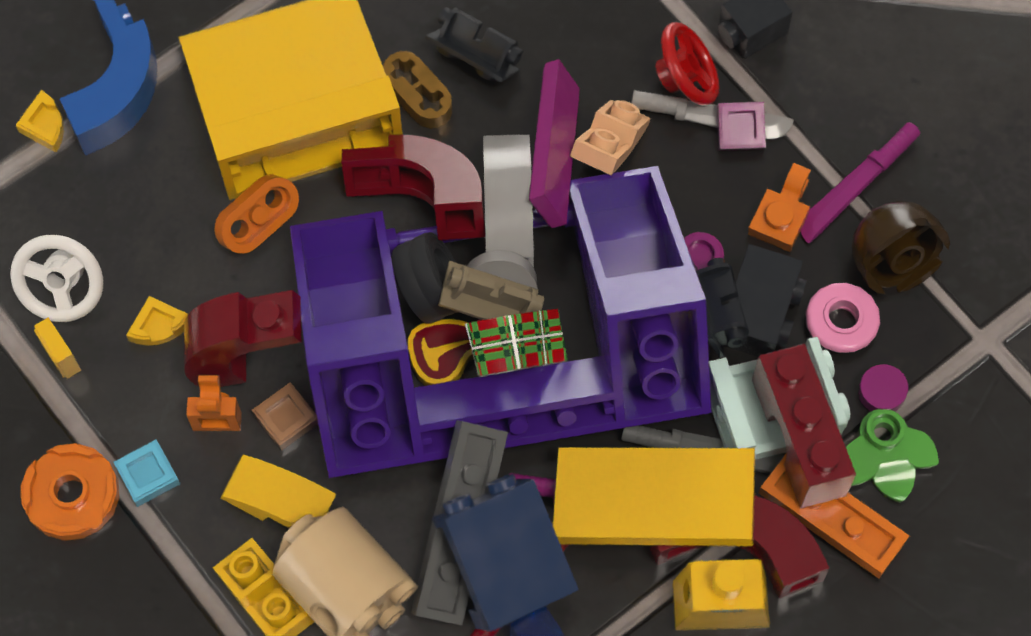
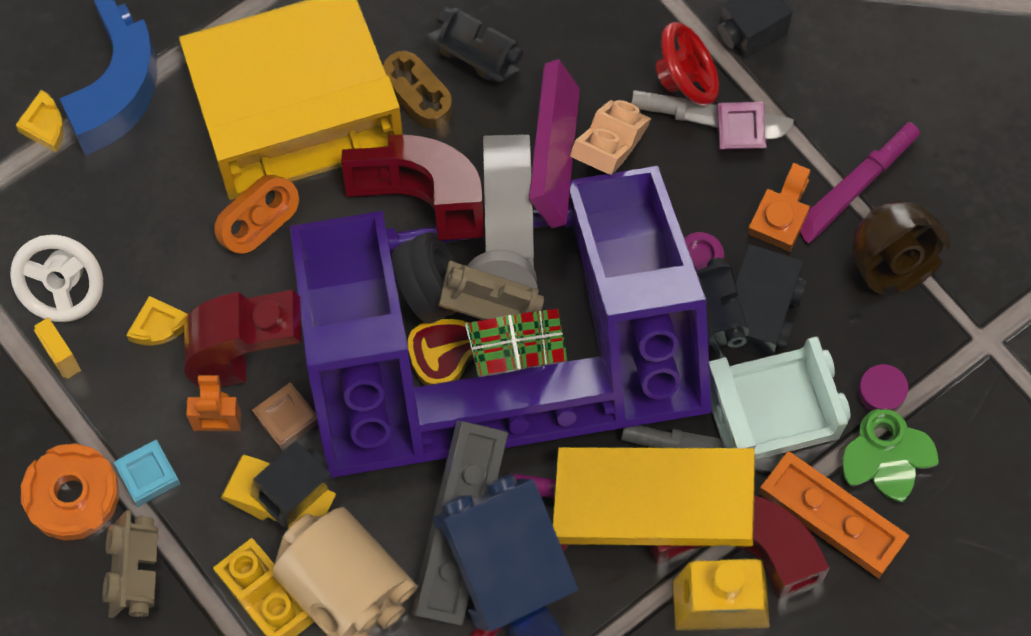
(126, 584): none -> dark tan hinge
(291, 483): none -> black brick
(814, 447): dark red arch -> none
(848, 298): bright pink piece -> none

